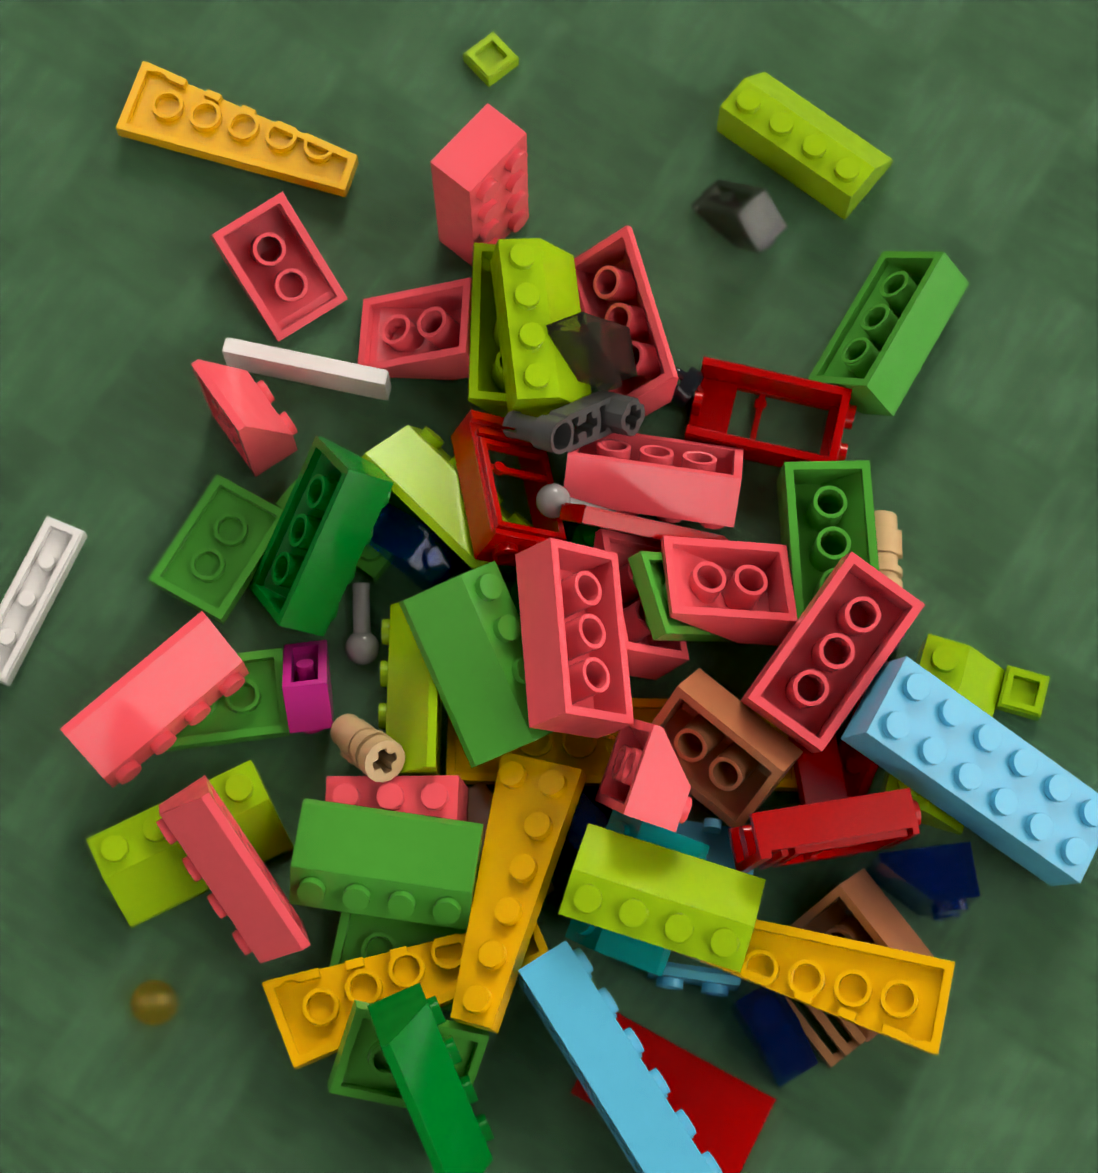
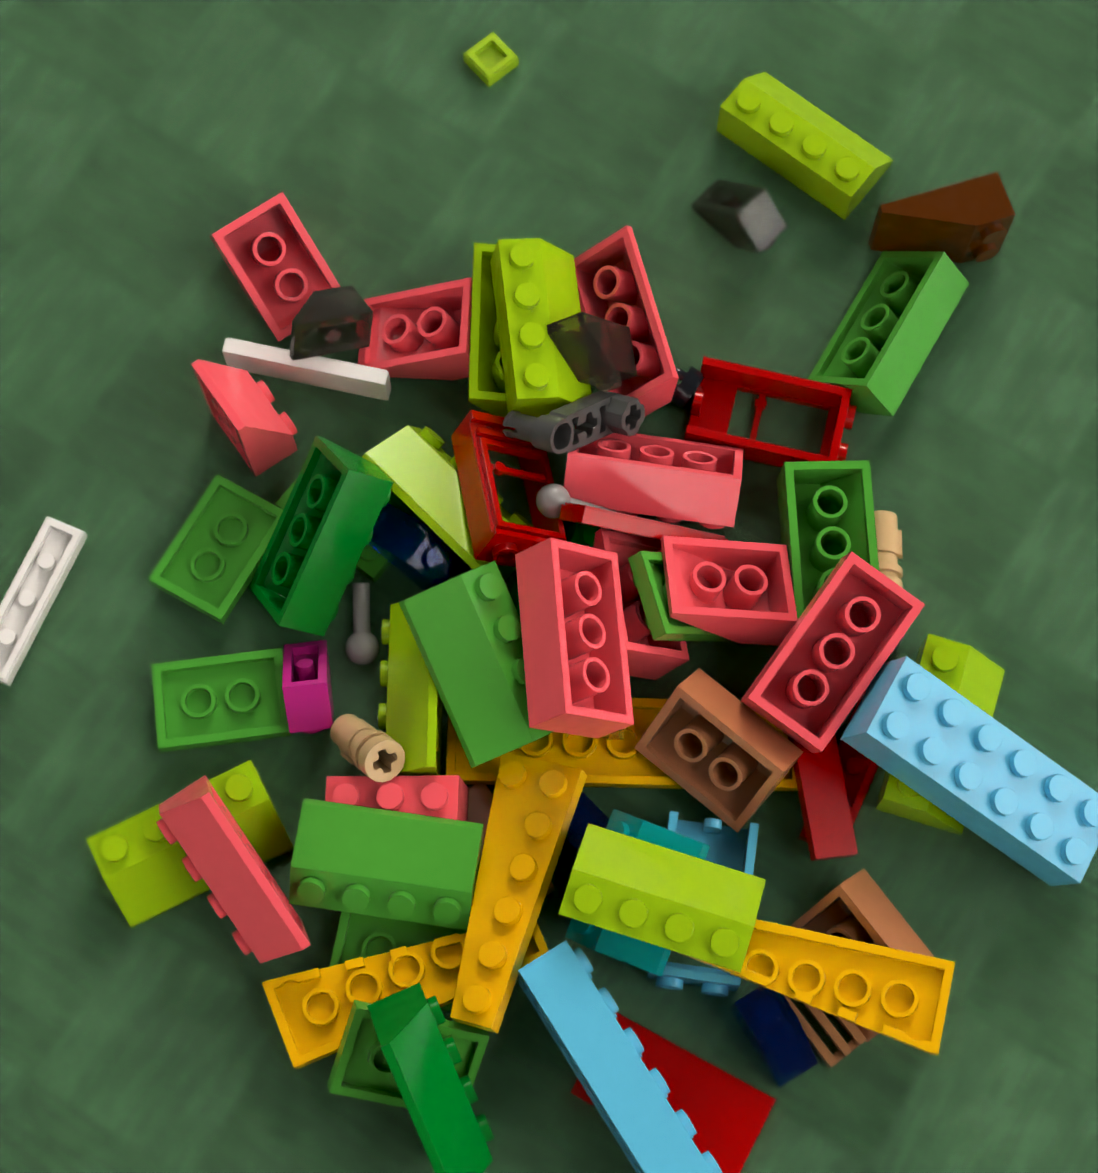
(154, 1003): clear yellow tile -> none
(156, 701): coral slope -> none
(202, 124): yellow wing -> none
(331, 323): none -> clear smoke slope
(481, 183): coral brick -> none
(646, 778): coral slope -> none
(825, 830): red door -> none
(929, 879): clear blue slope -> none
(957, 219): none -> reddish brown slope
(1022, 693): lime tile -> none

